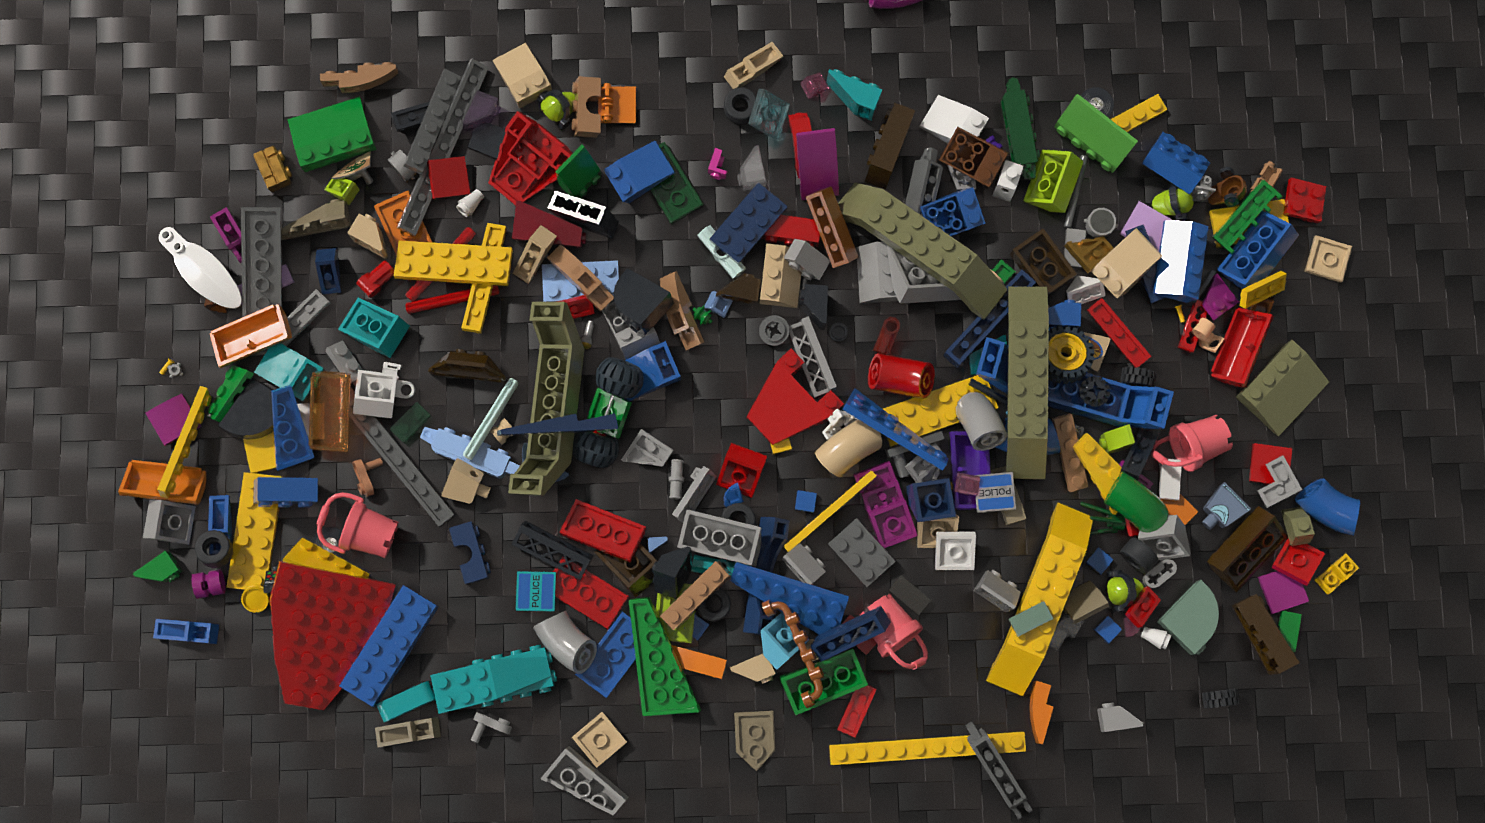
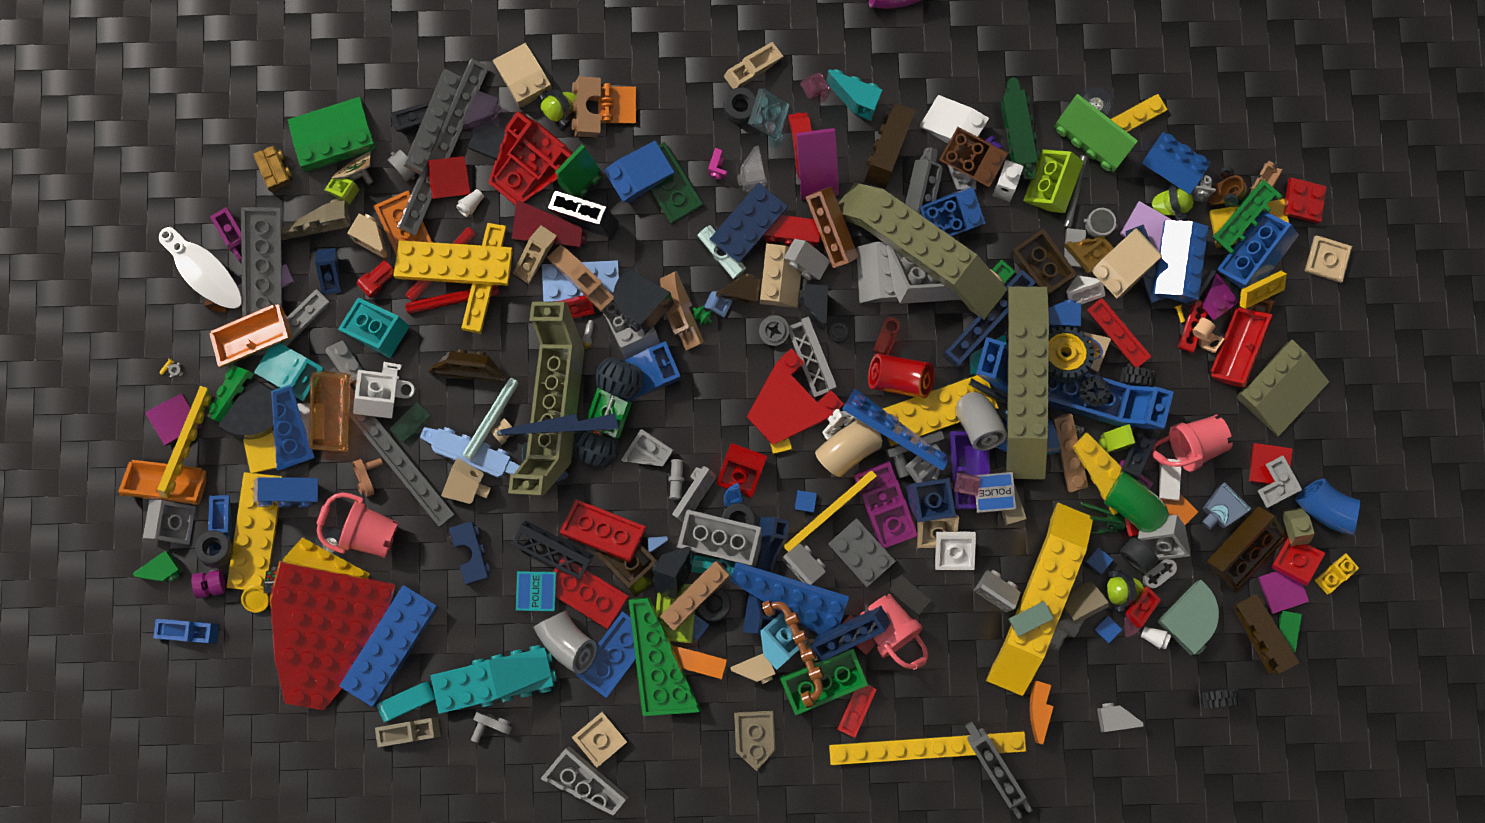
(366, 78): medium nougat slope -> none

